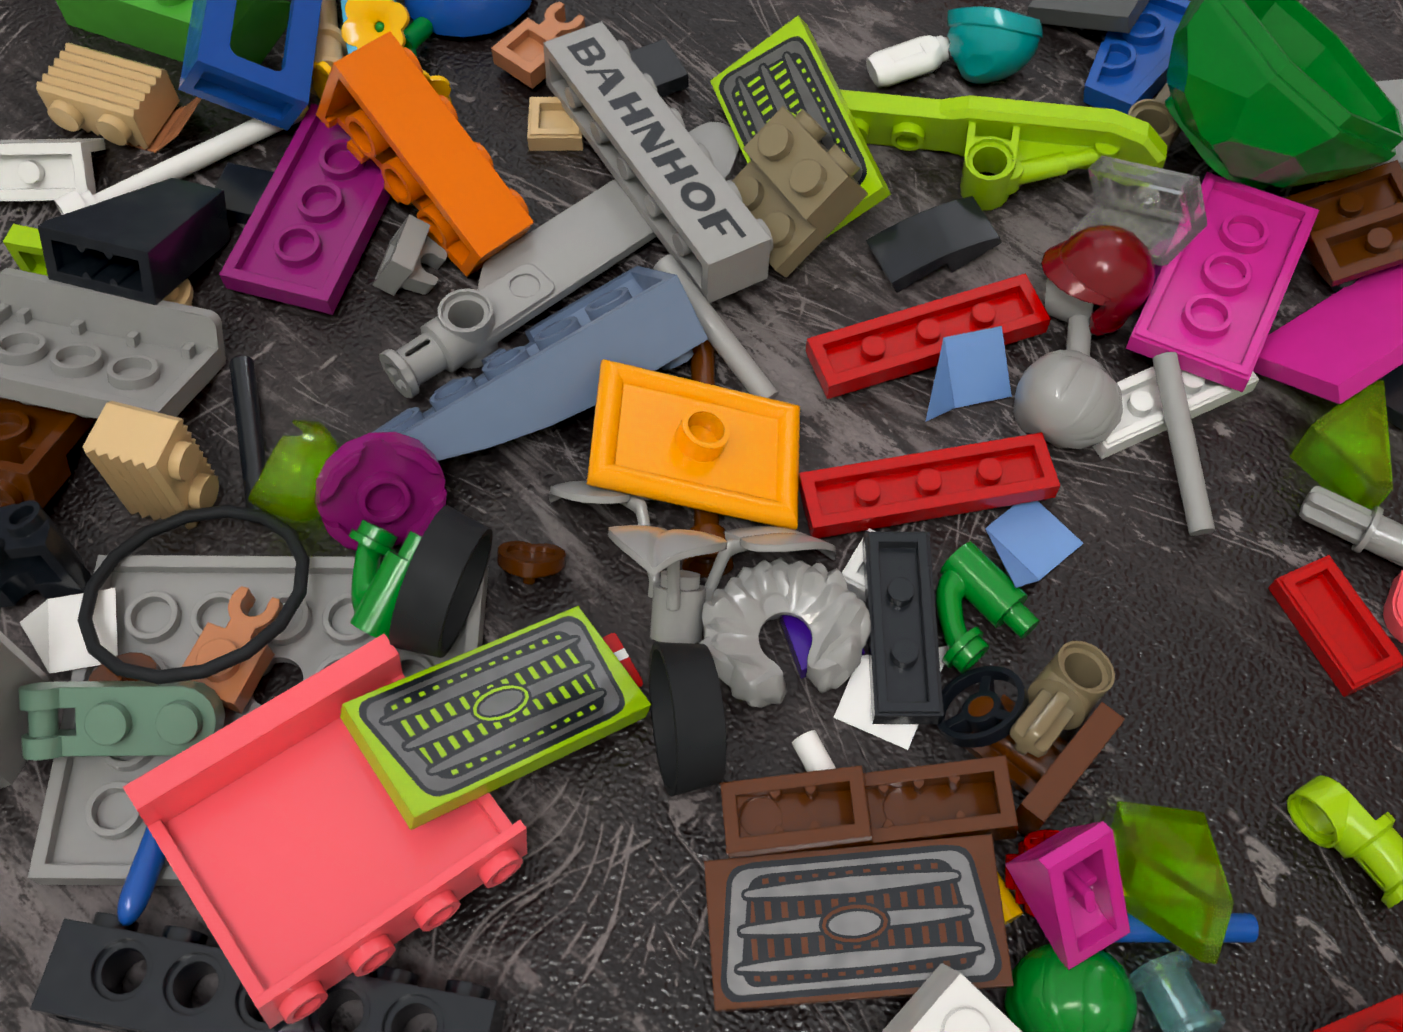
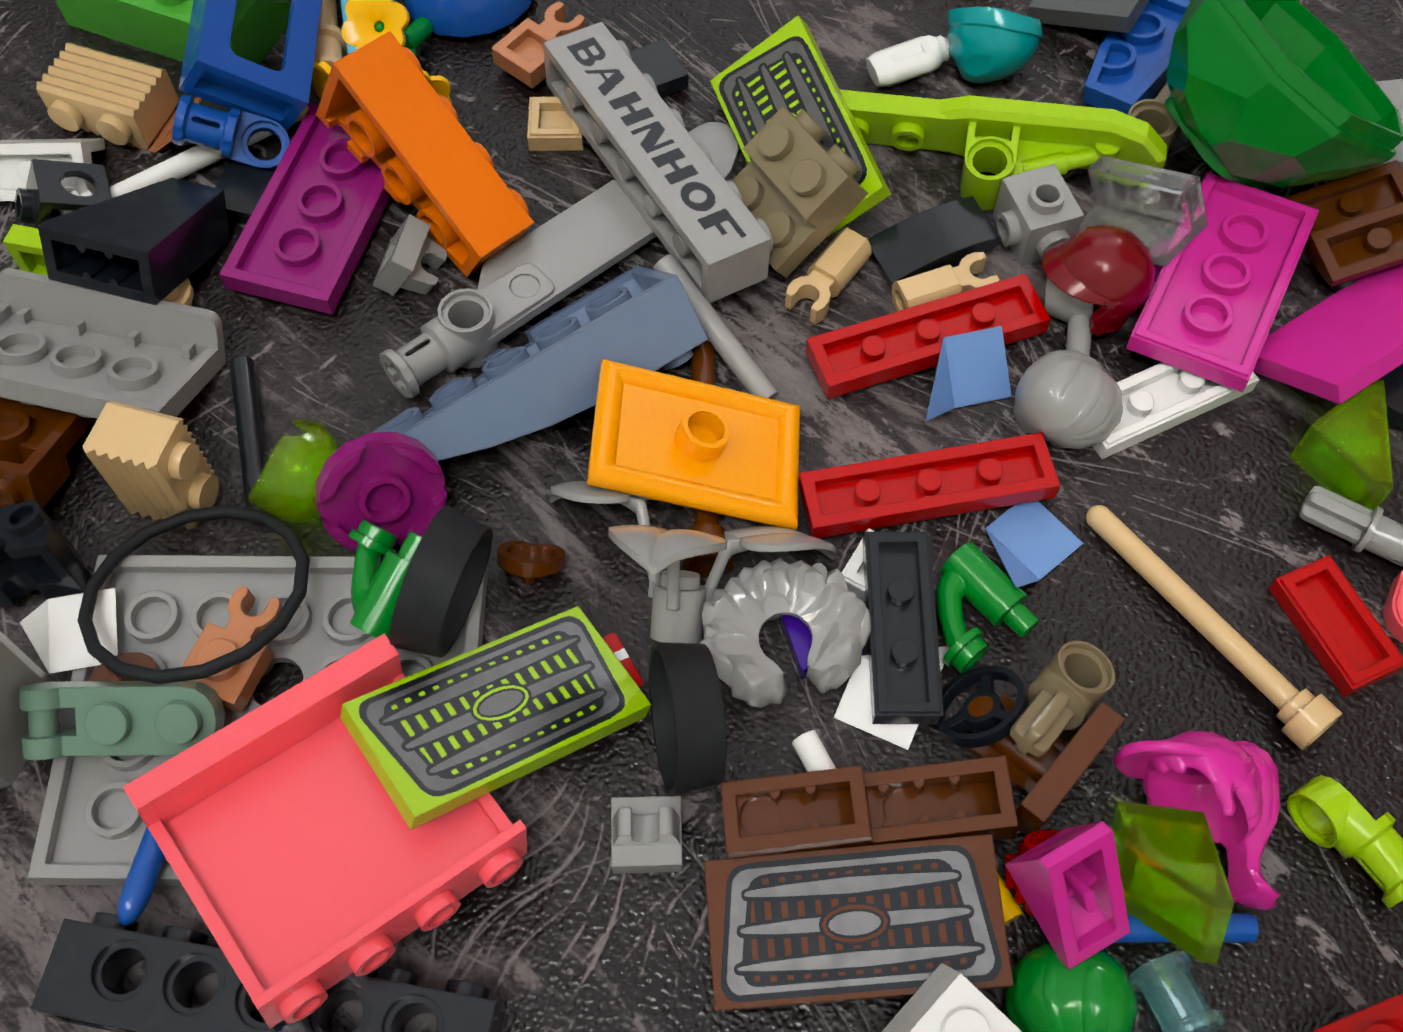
(46, 192): none -> black bracket
(225, 131): none -> blue connector
(646, 834): none -> light grey tile
(830, 273): none -> tan bar
(940, 282): none -> tan bar
(1035, 213): none -> light grey brick
(1183, 444): light grey bar -> none
(1228, 782): none -> dark pink piece
(1301, 712): none -> tan piece

